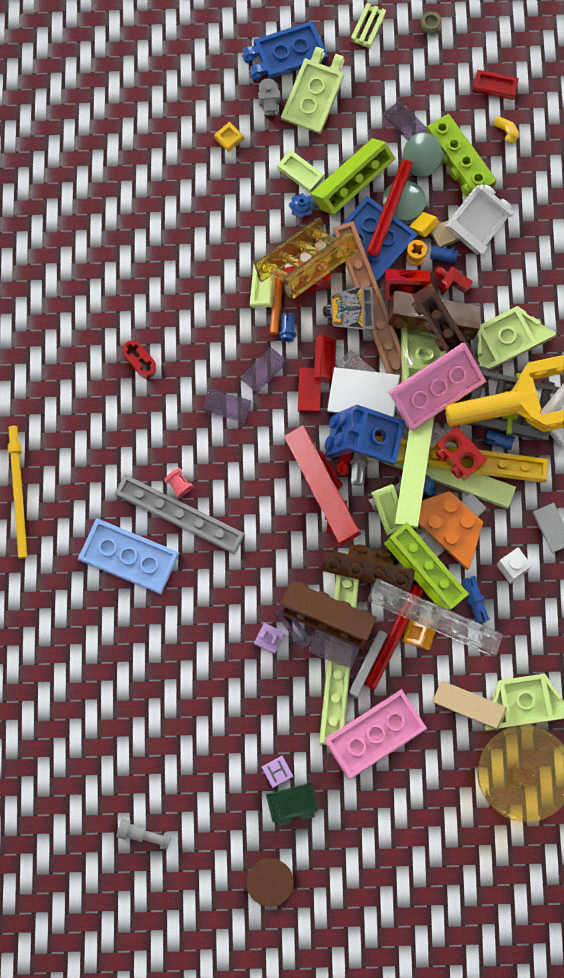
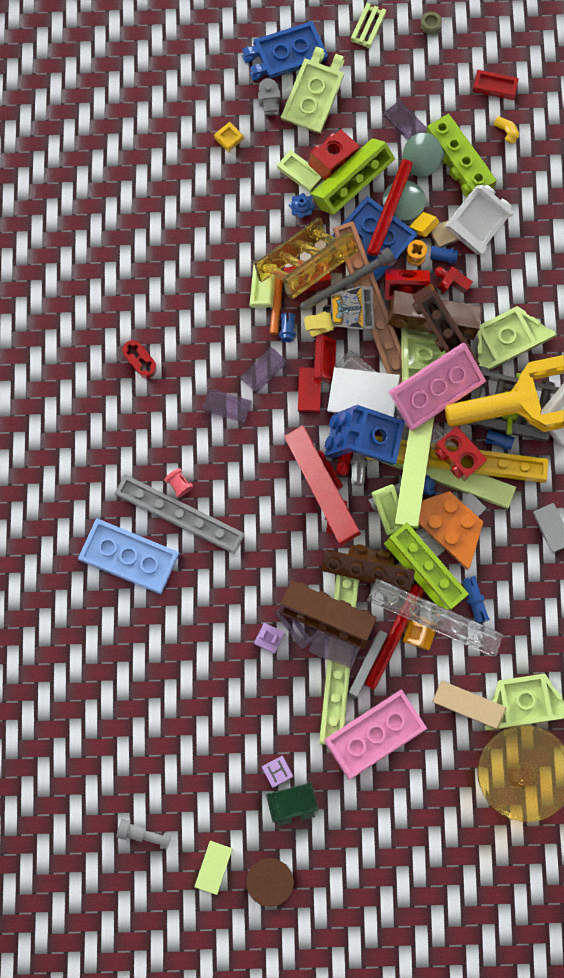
(14, 449): yellow bar -> none
(213, 867): none -> yellowish green tile
(318, 323): none -> light yellow piece
(340, 146): none -> red brick
(385, 259): none -> dark grey piece
(514, 565): white brick -> none

